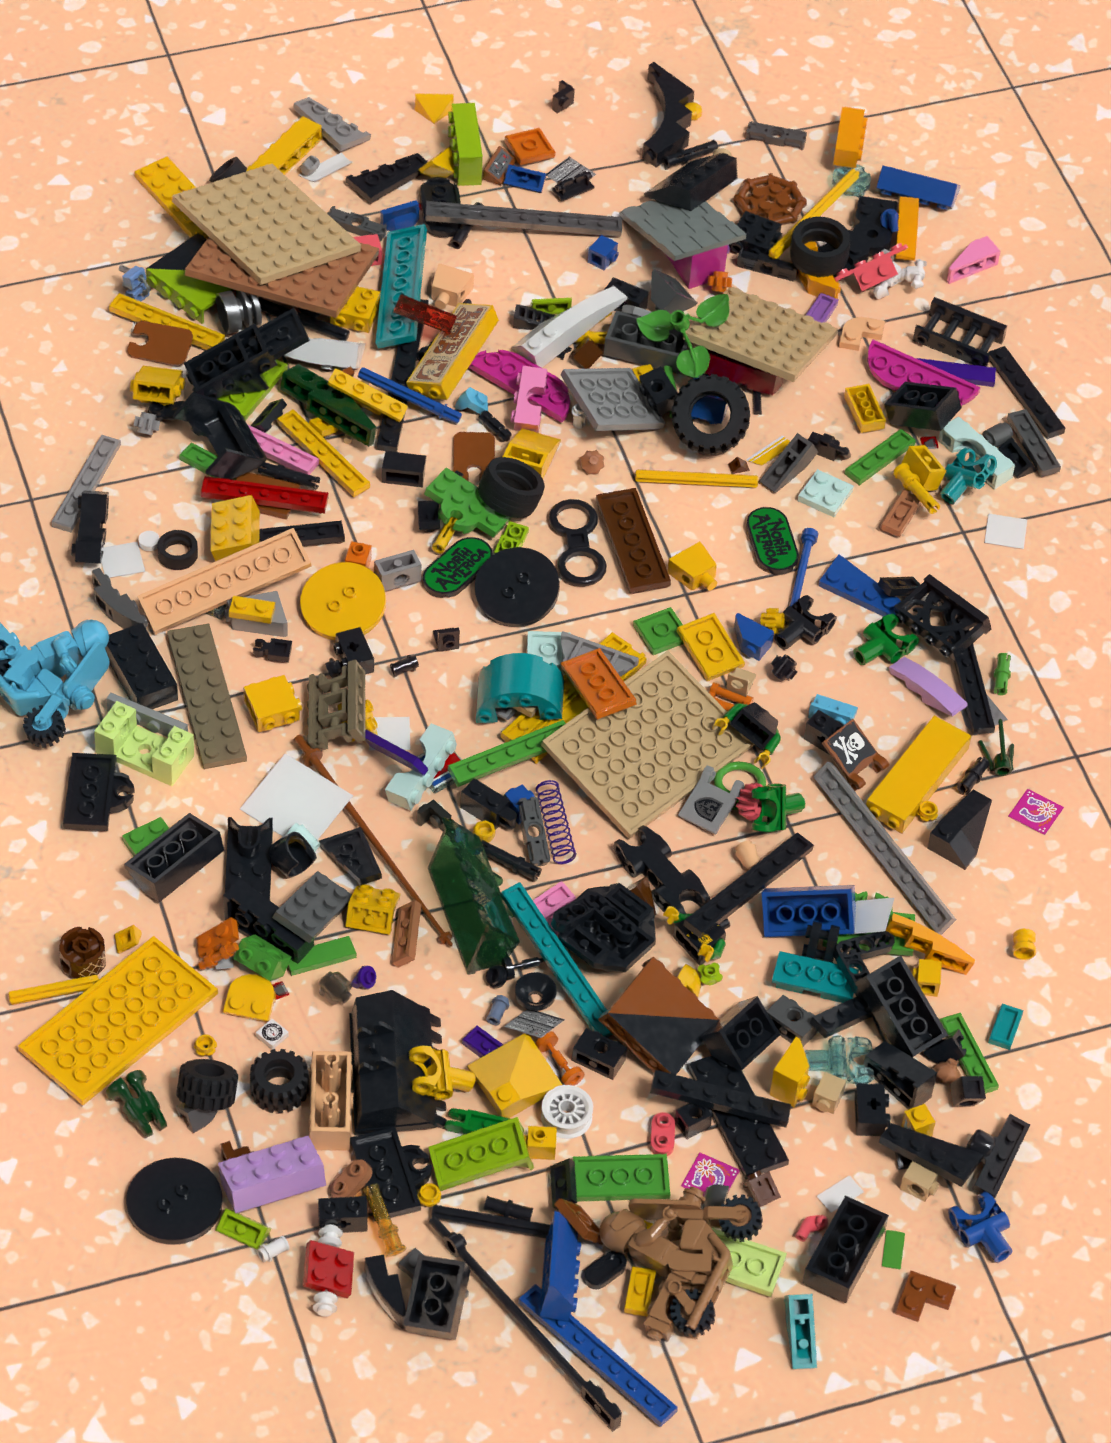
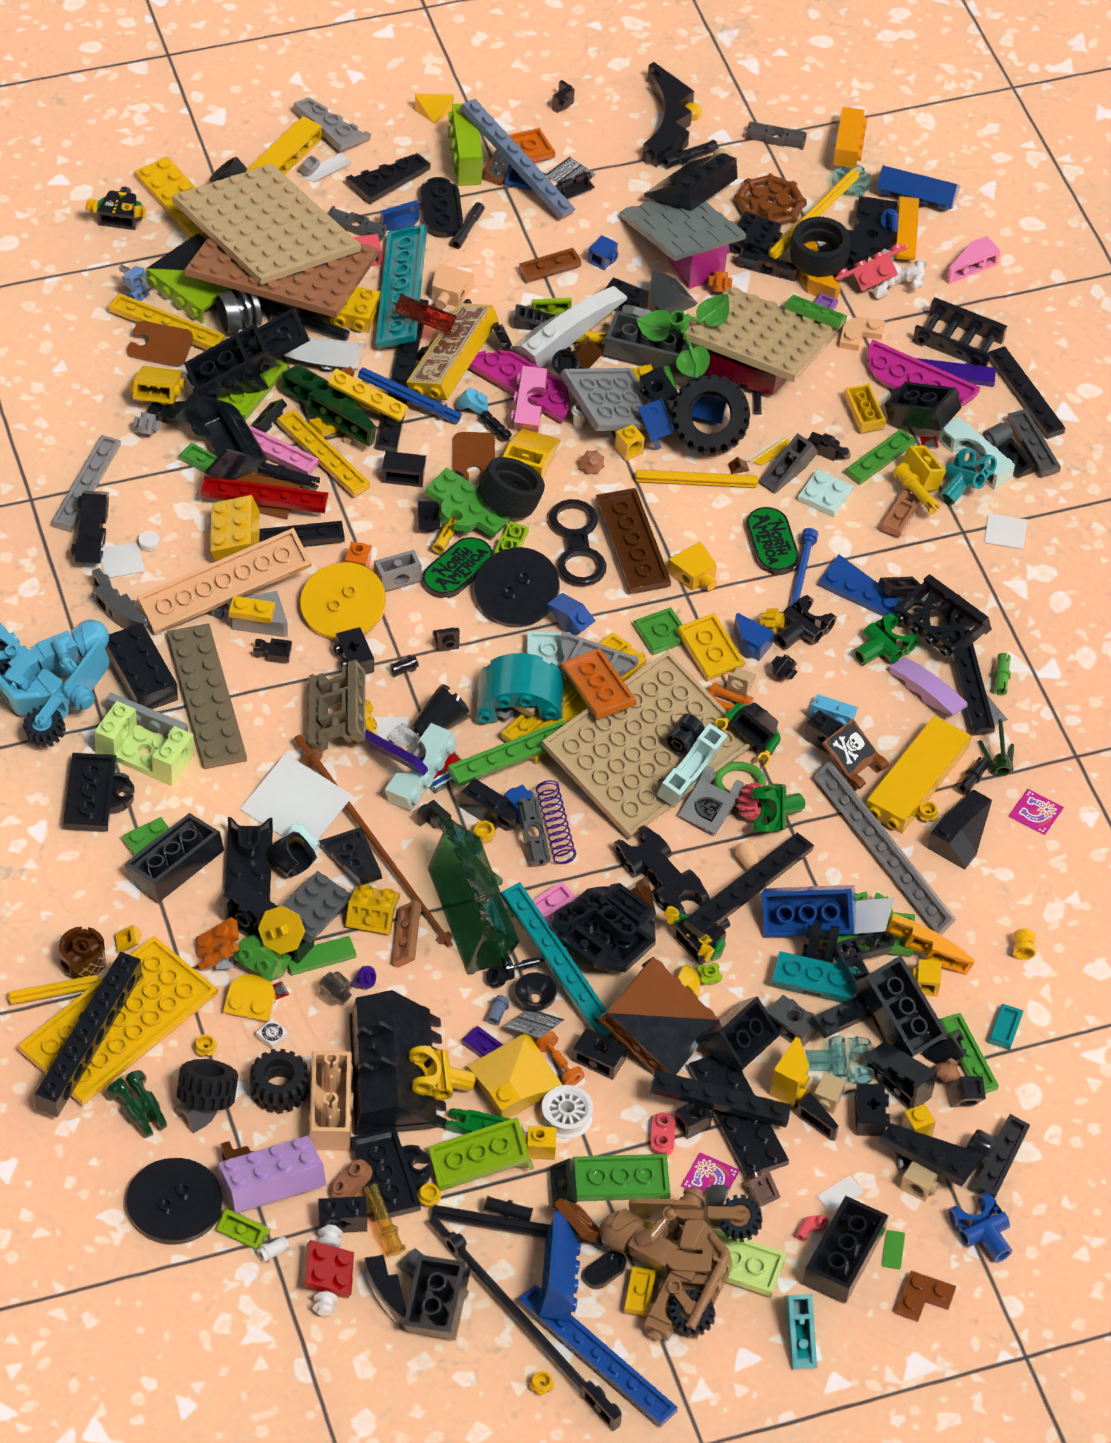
(88, 1034): none -> black brick
(117, 209): none -> black torso
(177, 562): black tyre -> none
(272, 703): yellow brick -> none
(281, 929): none -> yellow piece
(334, 668): black plate -> none
(405, 739): none -> clear brick
(440, 165): yellow slope -> none
(442, 710): none -> black cone
(502, 336): none -> black gear
(515, 863): black pin -> none
(517, 159): none -> sand blue plate
(523, 218): flat silver plate -> none
(541, 1377): none -> yellow plate
(550, 264): none -> dark orange plate
(565, 360): none -> black wheel
(570, 614): none -> blue slope
(629, 442): none -> yellow brick
(656, 421): none -> blue piece
(684, 734): none -> black wheel
(692, 766): none -> light aqua arch
(815, 311): none -> bright green tile
(816, 1116): none -> black slope

